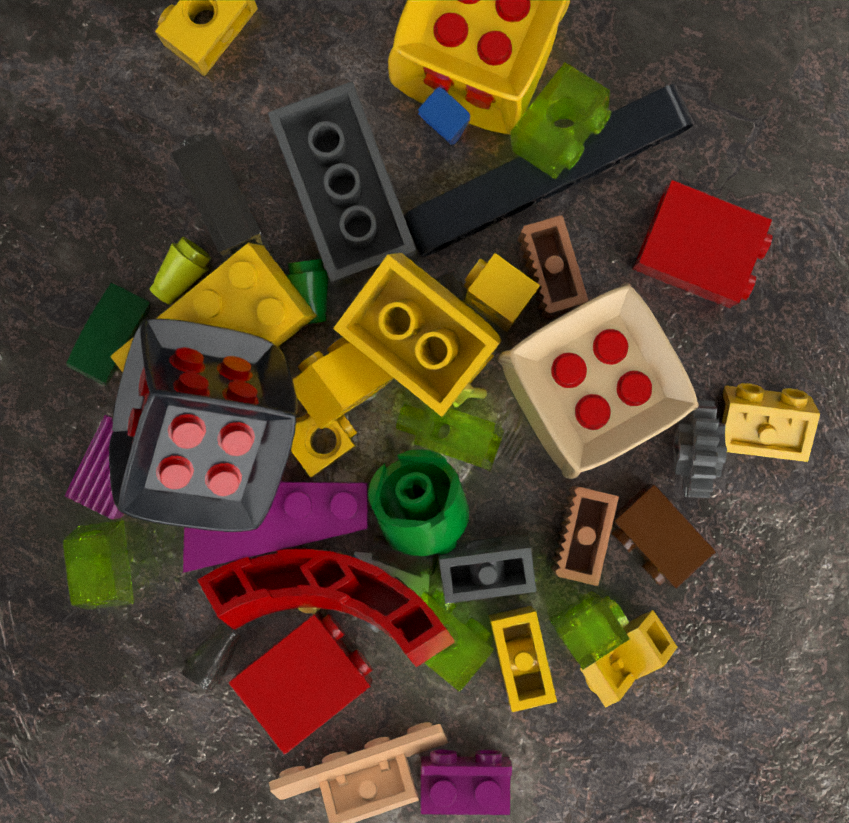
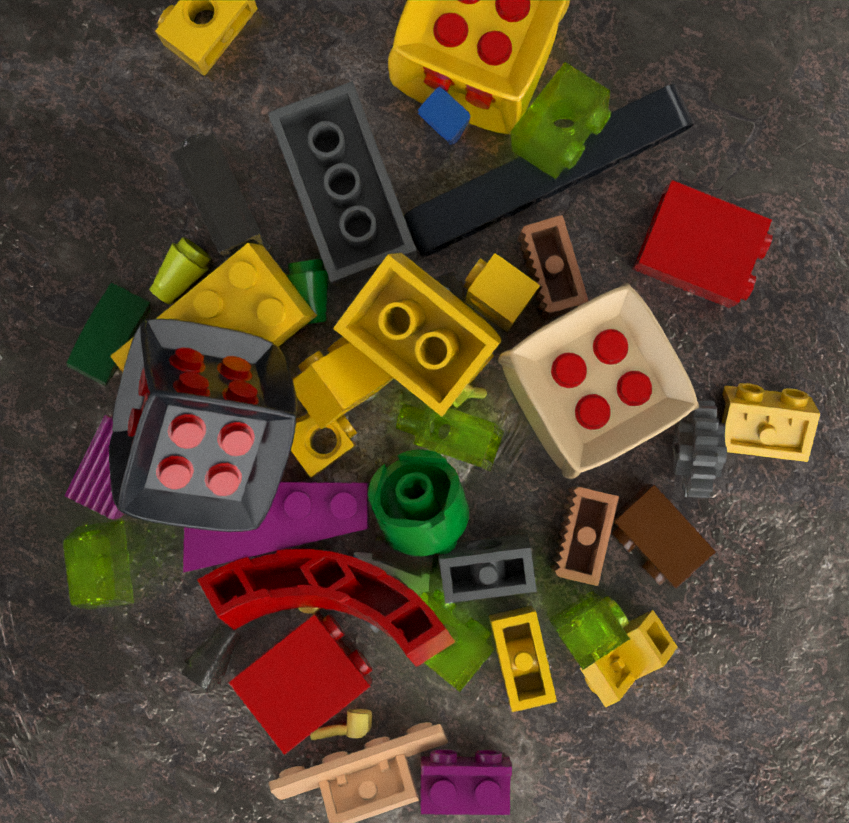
(358, 724): none -> light yellow hand

